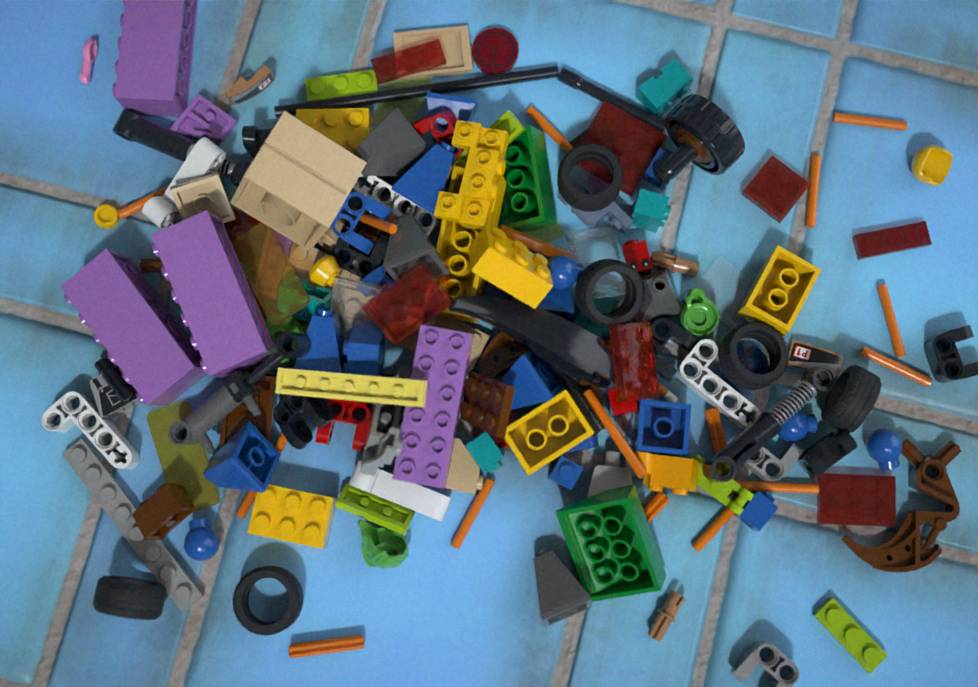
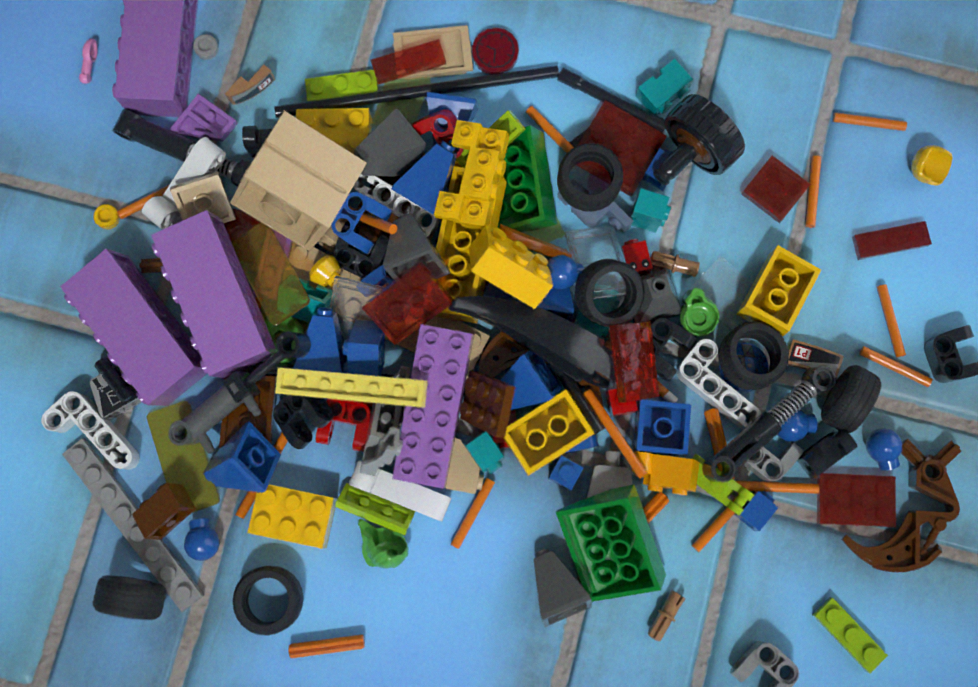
(205, 47): none -> light grey tile

